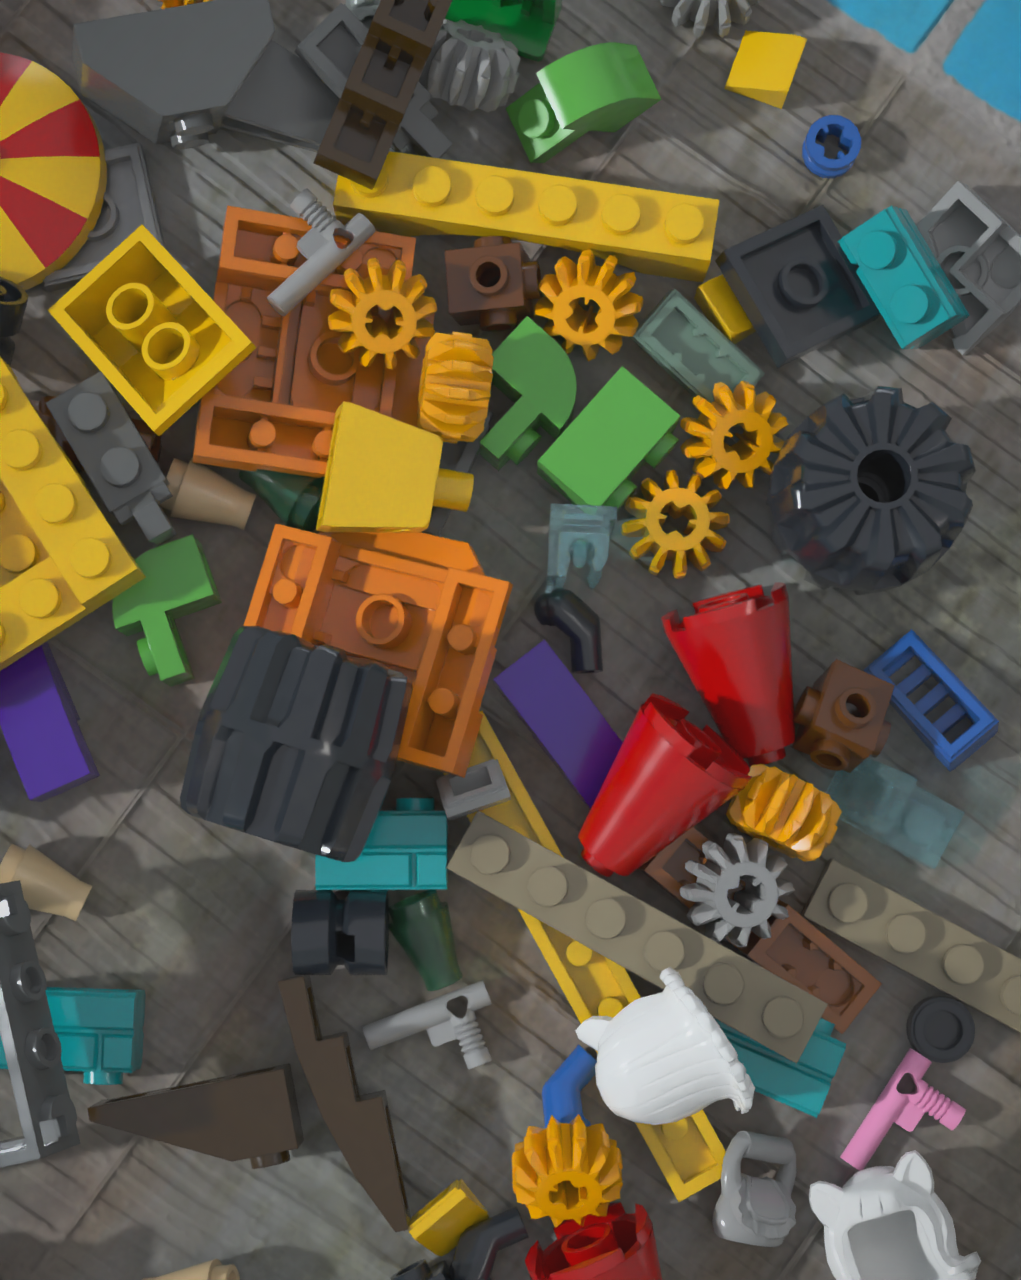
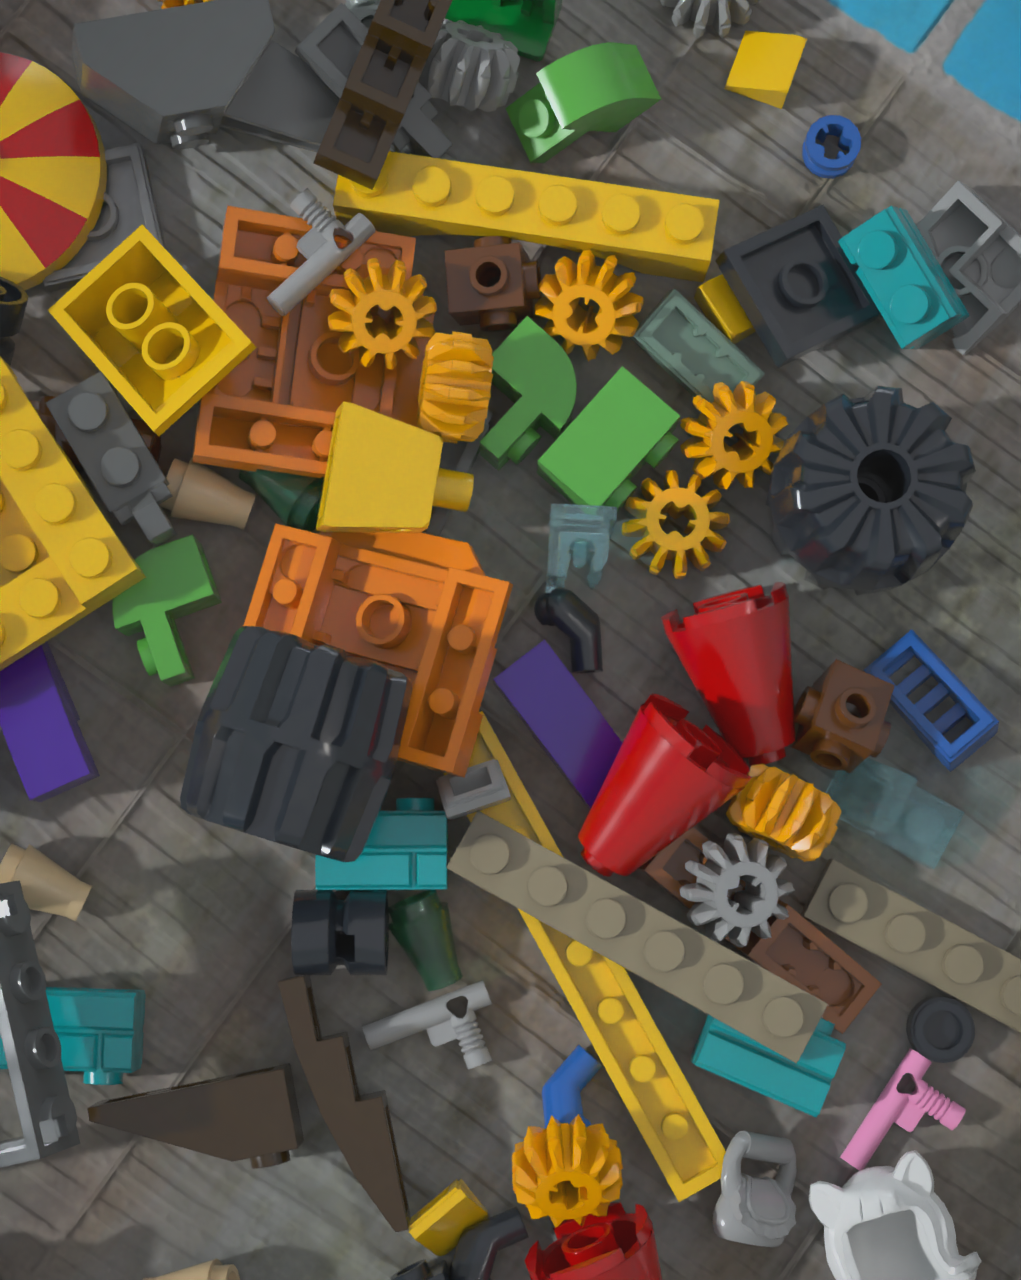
(665, 1057): white hair -> none

